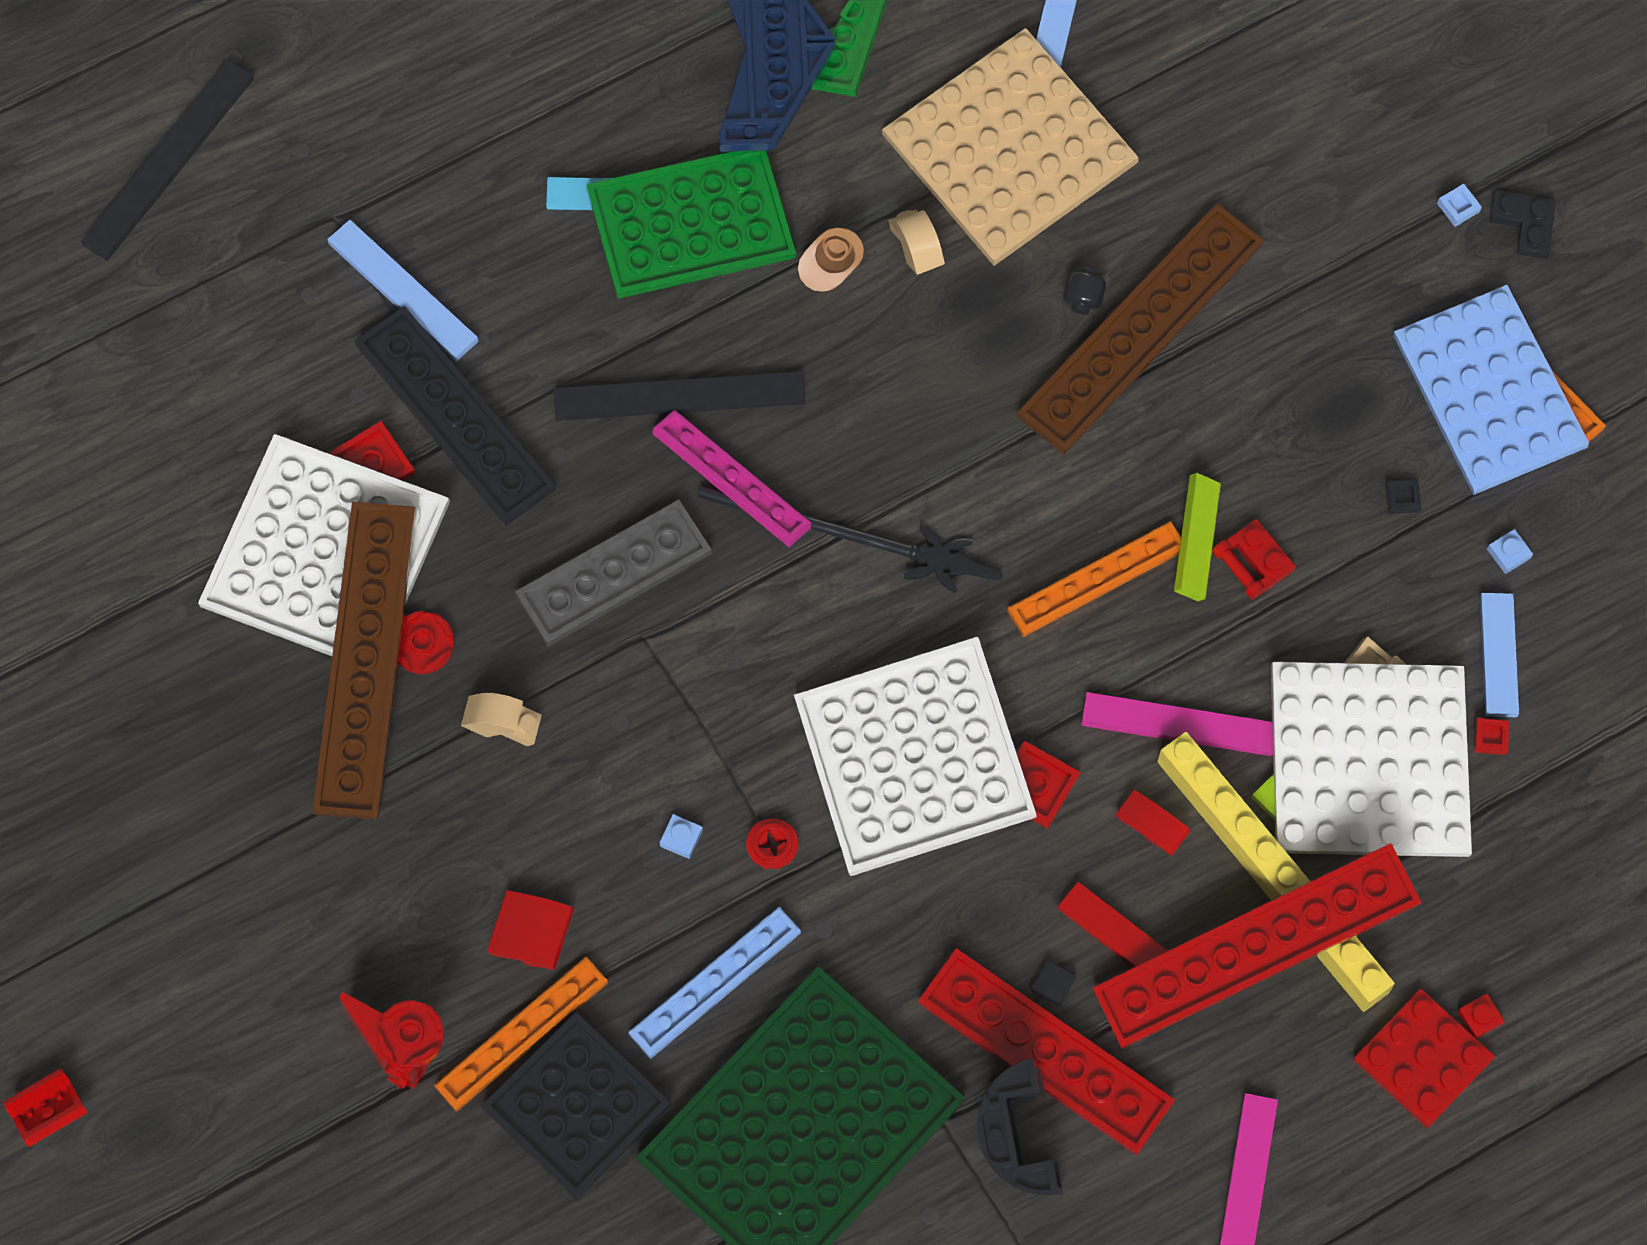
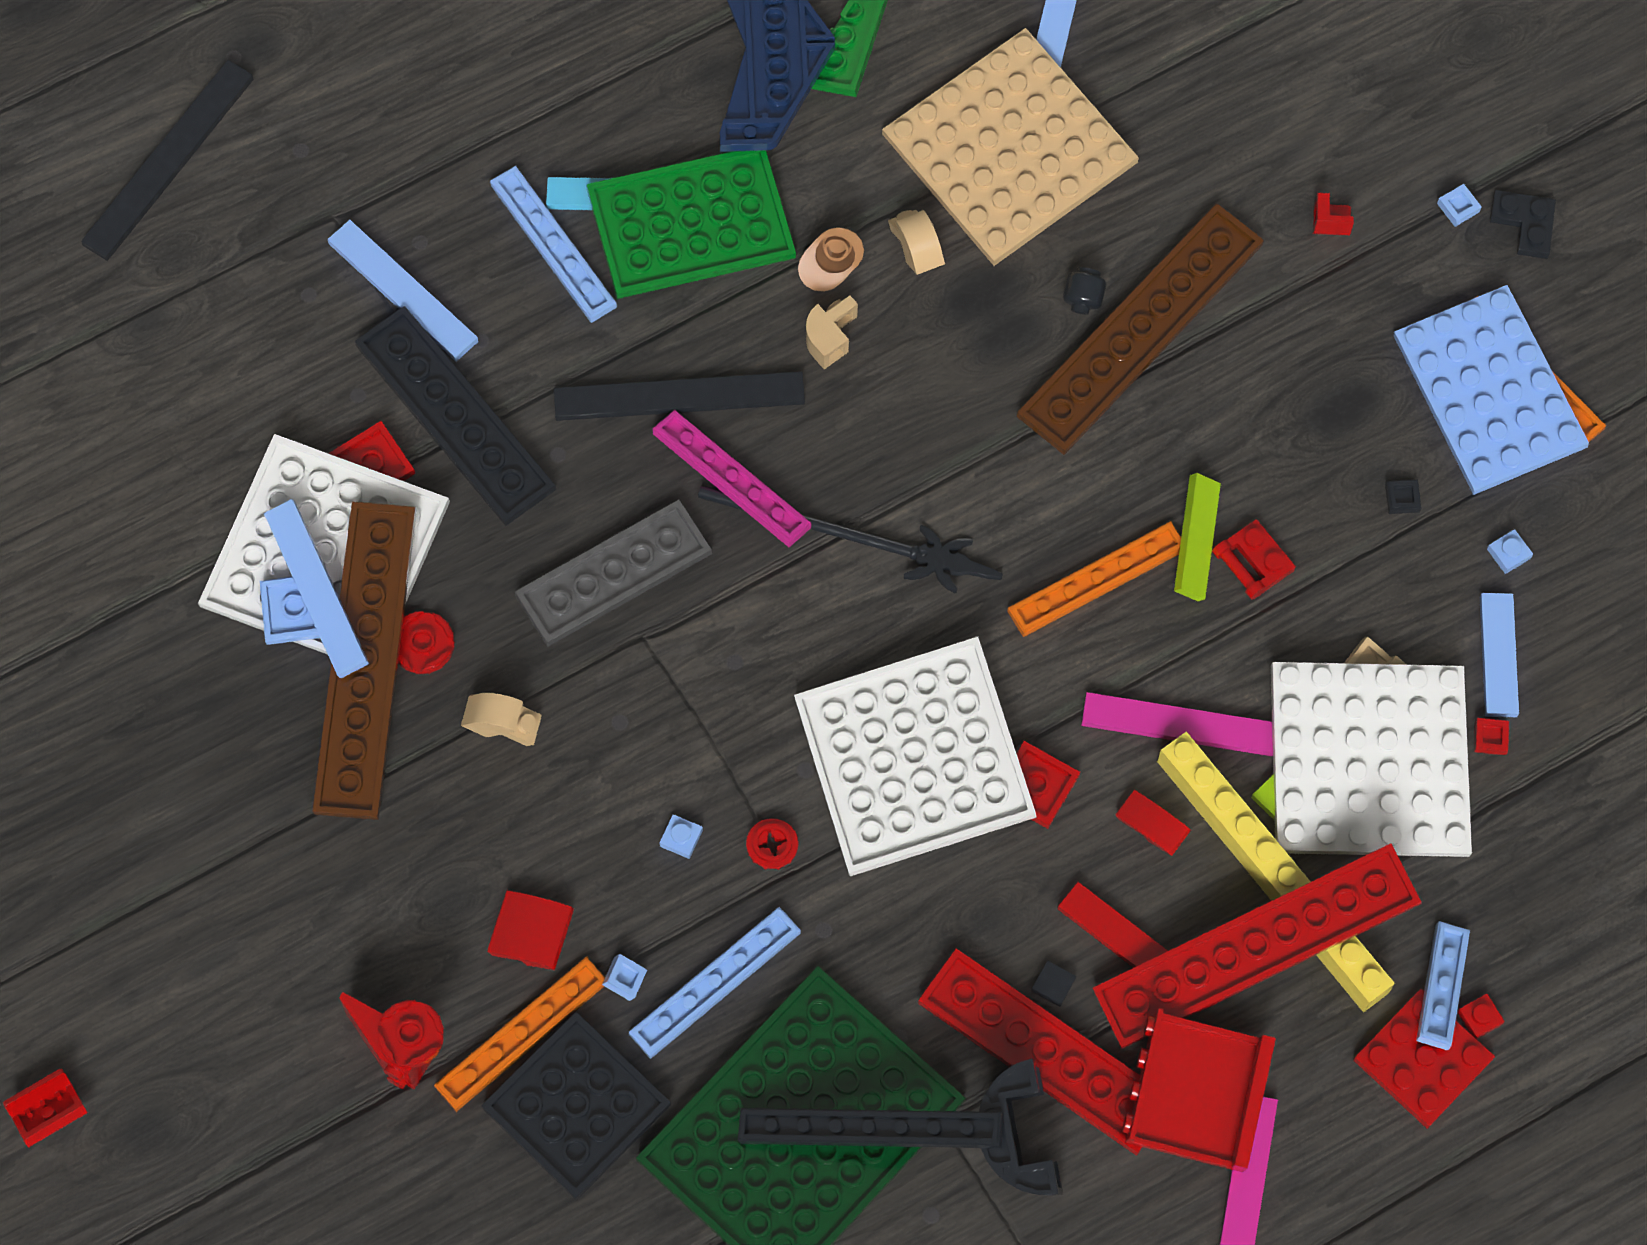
(285, 612): none -> light blue tile
(316, 588): none -> light blue tile
(553, 244): none -> light blue tile
(624, 977): none -> light blue plate
(823, 330): none -> tan brick
(871, 1128): none -> black tile
(1198, 1091): none -> red panel
(1331, 218): none -> red panel
(1443, 985): none -> light blue tile

